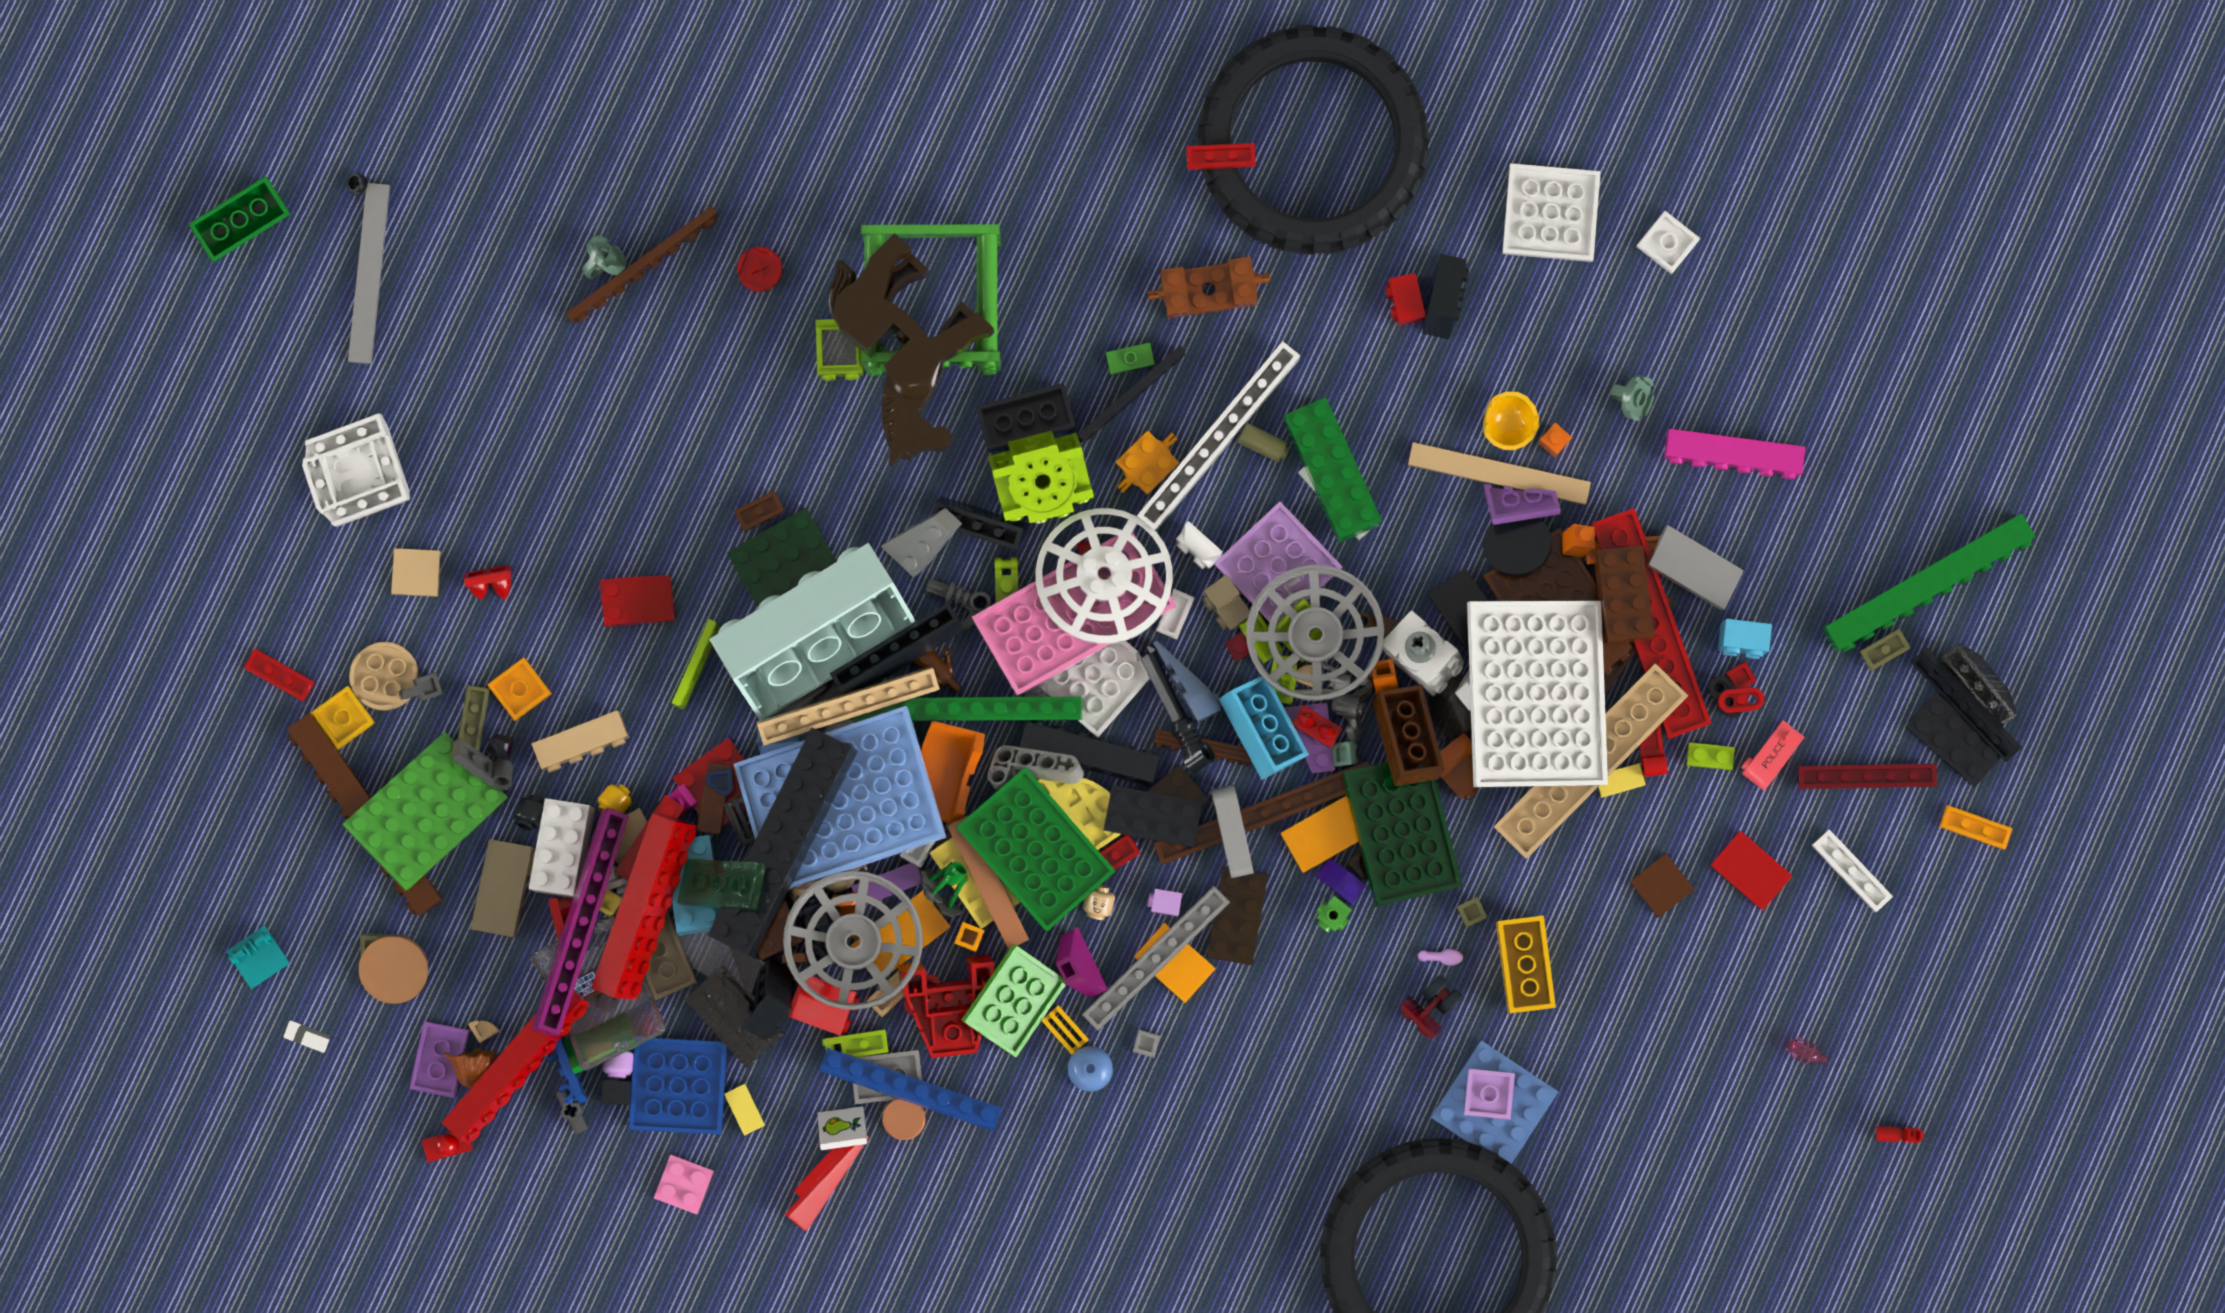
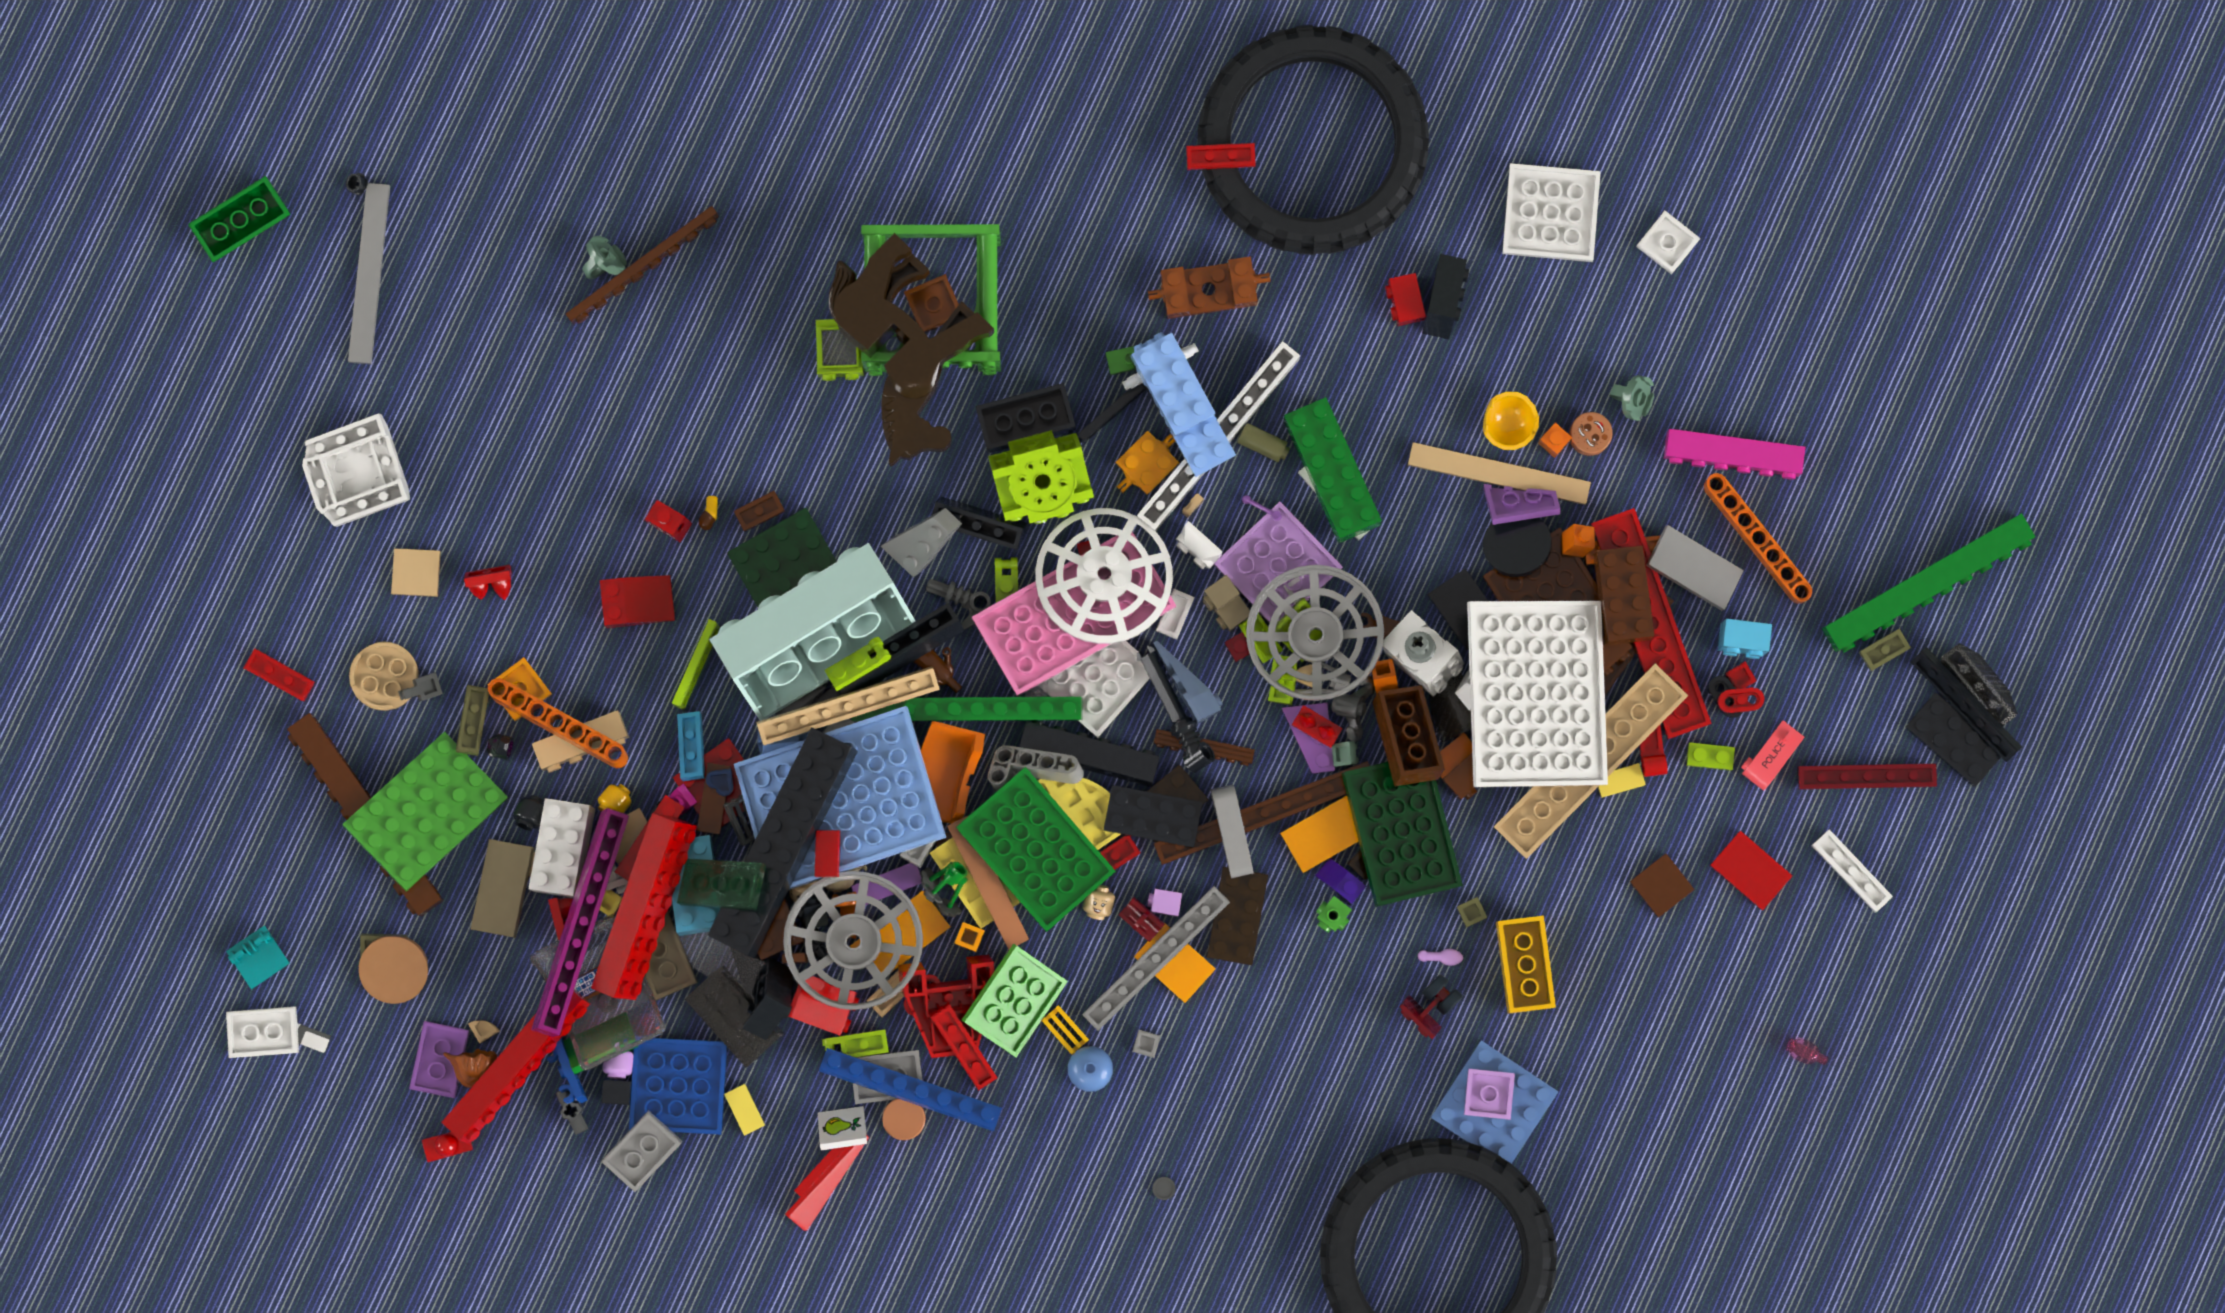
(262, 1032): none -> white tile
(343, 717): yellow tile -> none
(496, 773): dark grey plate -> none
(550, 715): none -> orange beam
(641, 1151): none -> light grey tile
(668, 521): none -> red torso
(683, 1184): bright pink plate -> none
(691, 746): none -> dark azure plate
(709, 515): none -> arm
(759, 269): red tile -> none
(827, 853): none -> red tile
(857, 664): none -> lime plate
(932, 302): none -> dark orange tile
(963, 1046): none -> red tile
(1078, 965): magenta slope -> none
(1141, 919): none -> dark red hips
(1163, 1188): none -> dark grey piece
(1180, 401): none -> light blue piece
(1194, 503): none -> tan tile
(1263, 727): medium azure brick -> none
(1275, 514): none -> medium lavender hinge
(1590, 433): none -> nougat head
(1759, 550): none -> orange beam
(1895, 1134): red bar -> none
(1975, 827): light orange tile -> none

